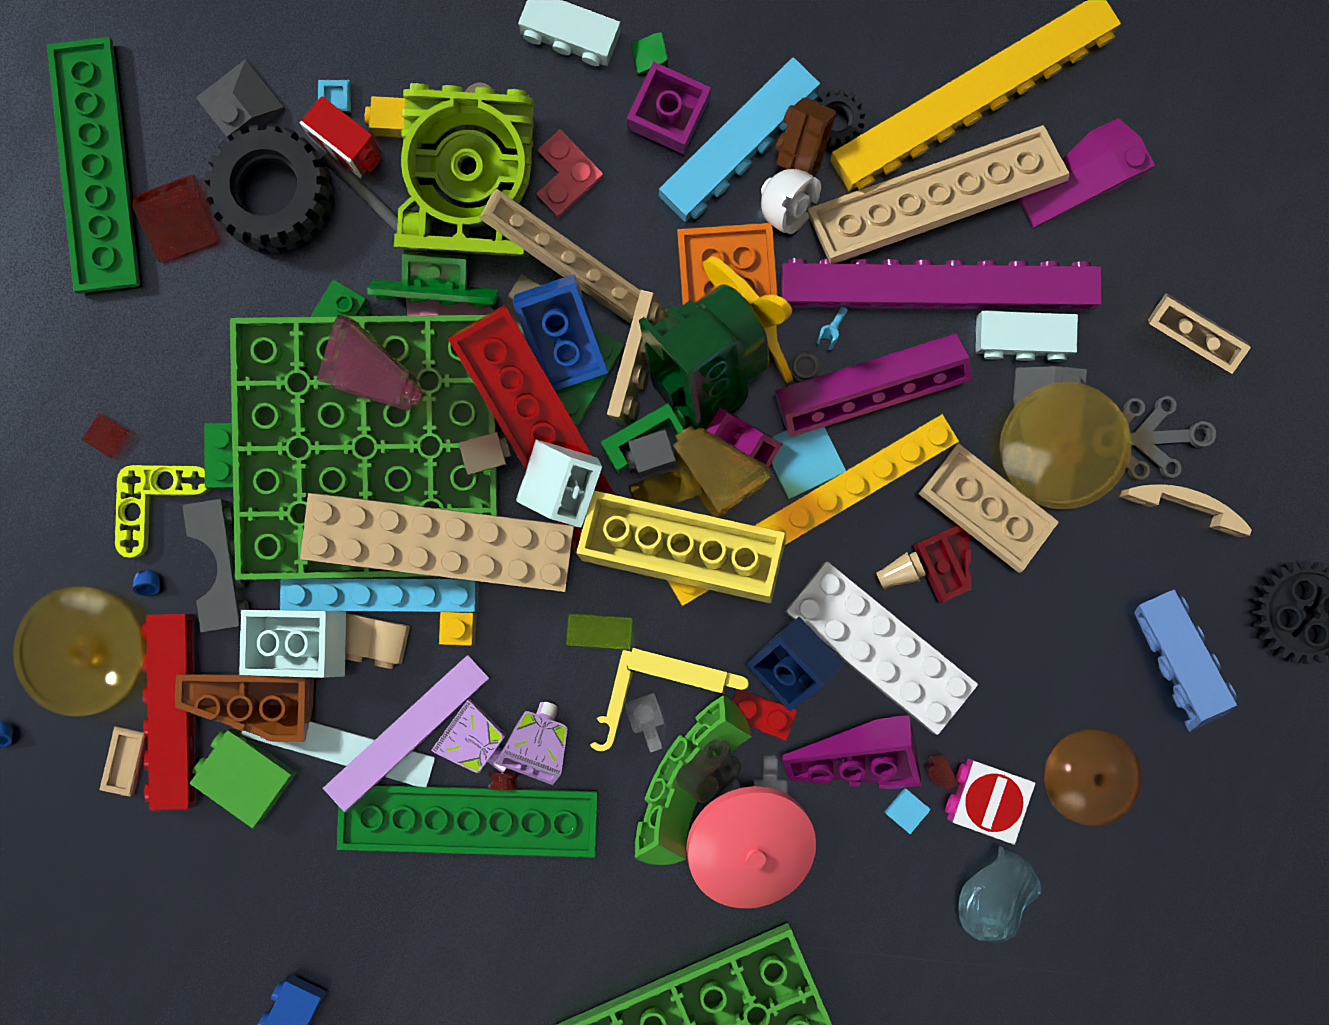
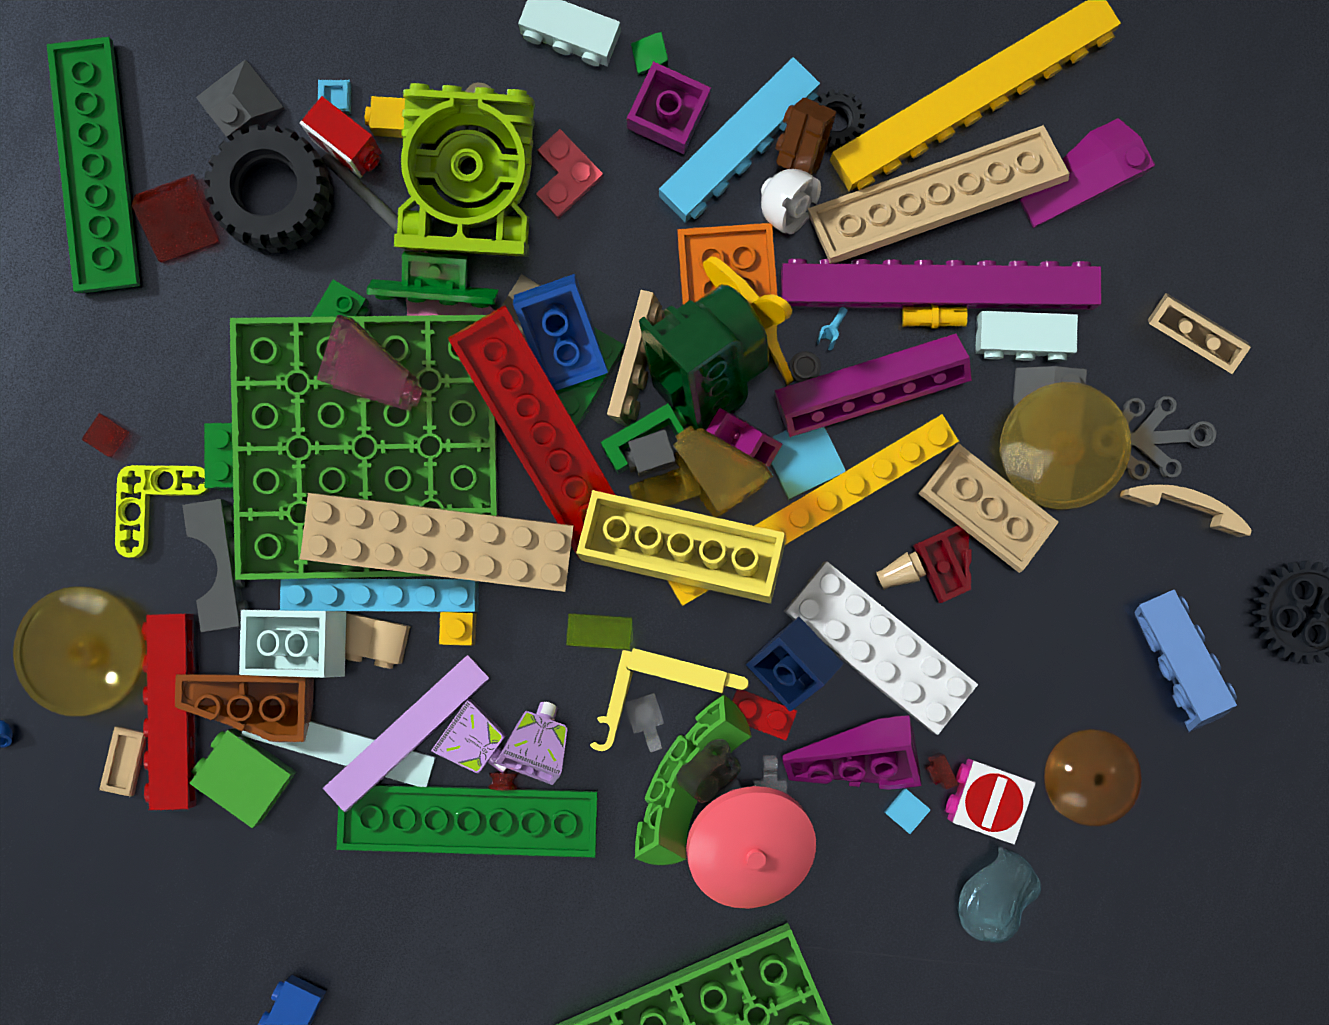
(146, 583): blue hinge -> none
(484, 453): dark tan brick -> none
(559, 483): light aqua slope -> none
(560, 254): tan tile -> none
(934, 316): none -> yellow pin

